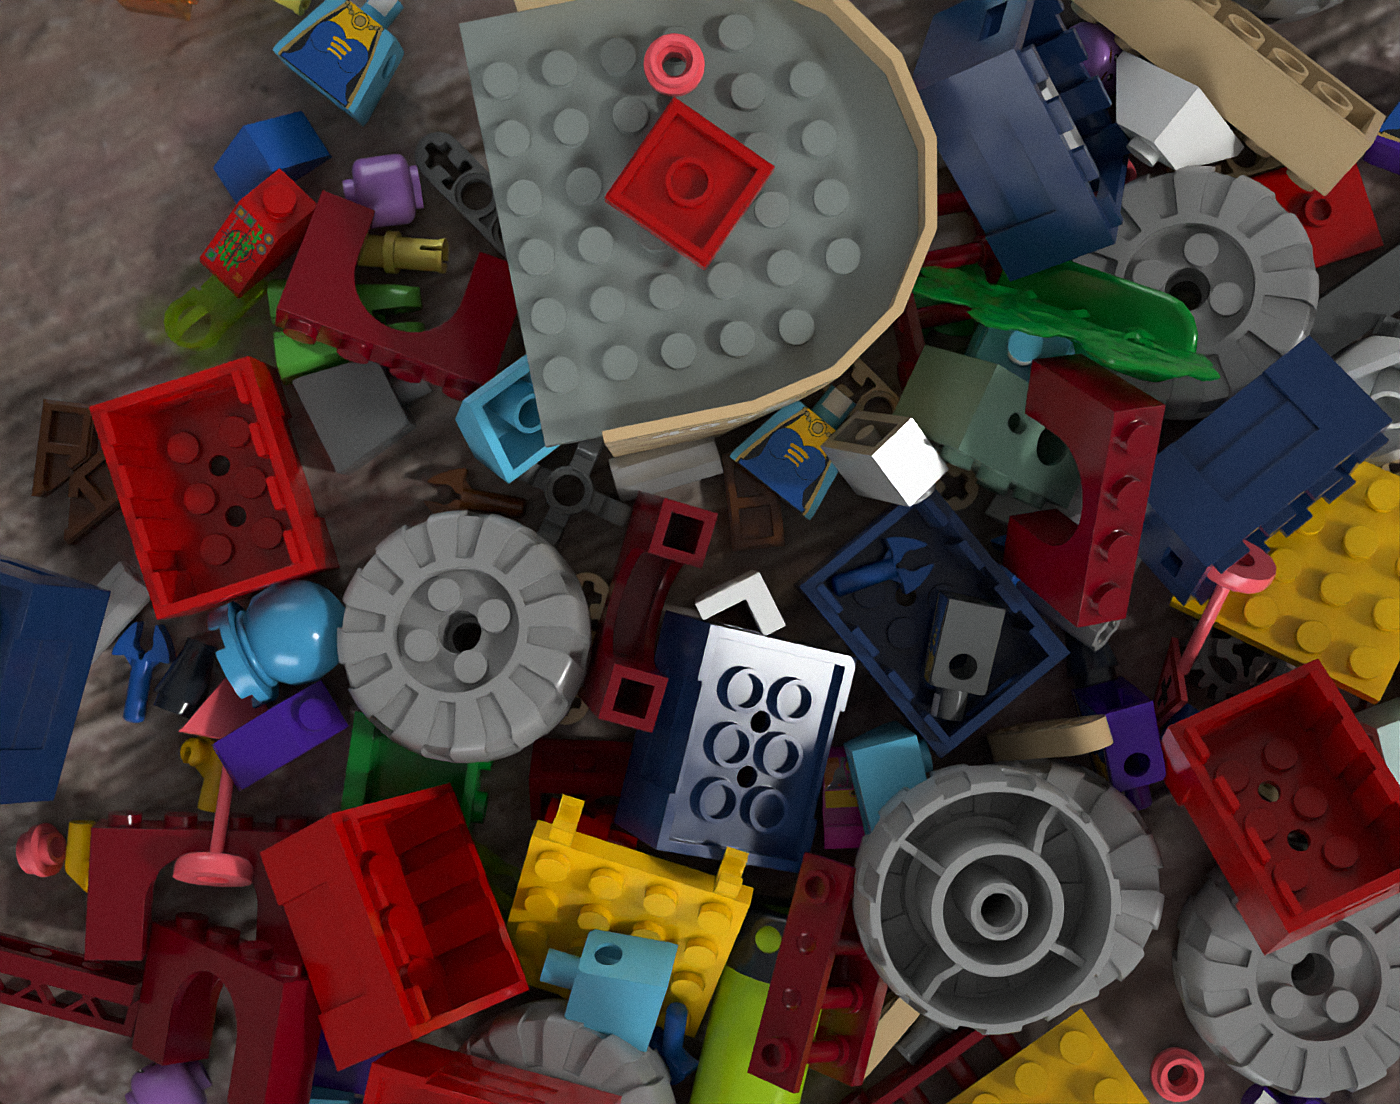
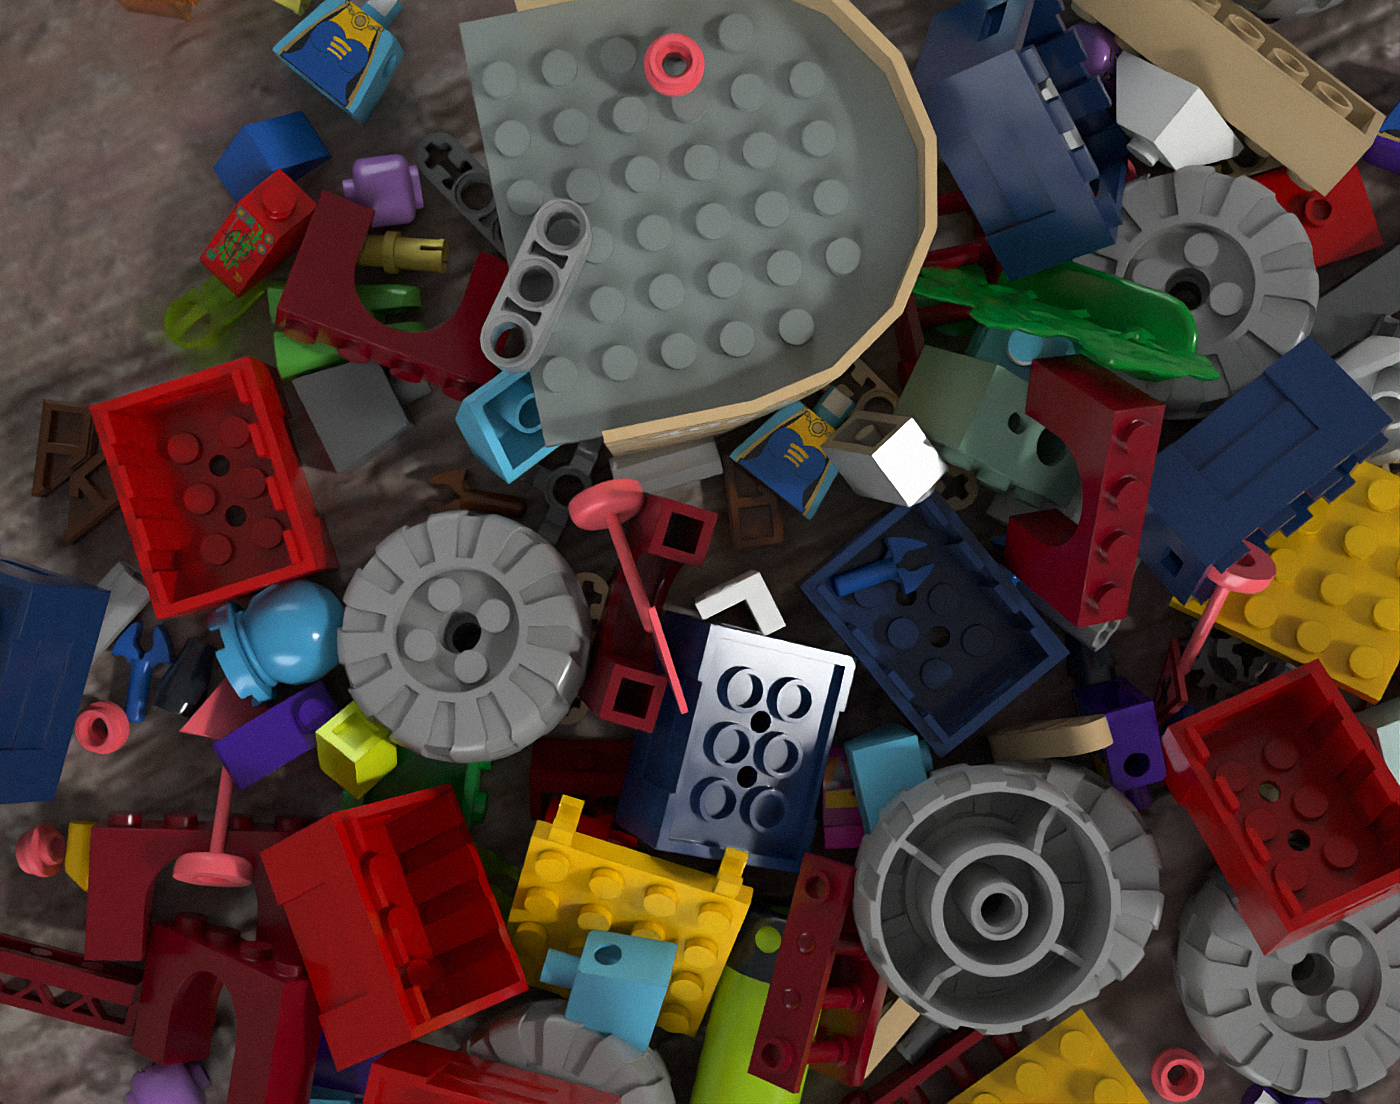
(91, 732): none -> coral plate
(202, 756): yellow arm -> none
(355, 750): none -> neon yellow panel
(536, 257): none -> light grey beam
(607, 507): none -> coral piece
(670, 1043): blue bar -> none
(689, 183): red plate -> none
(958, 627): dark grey torso -> none

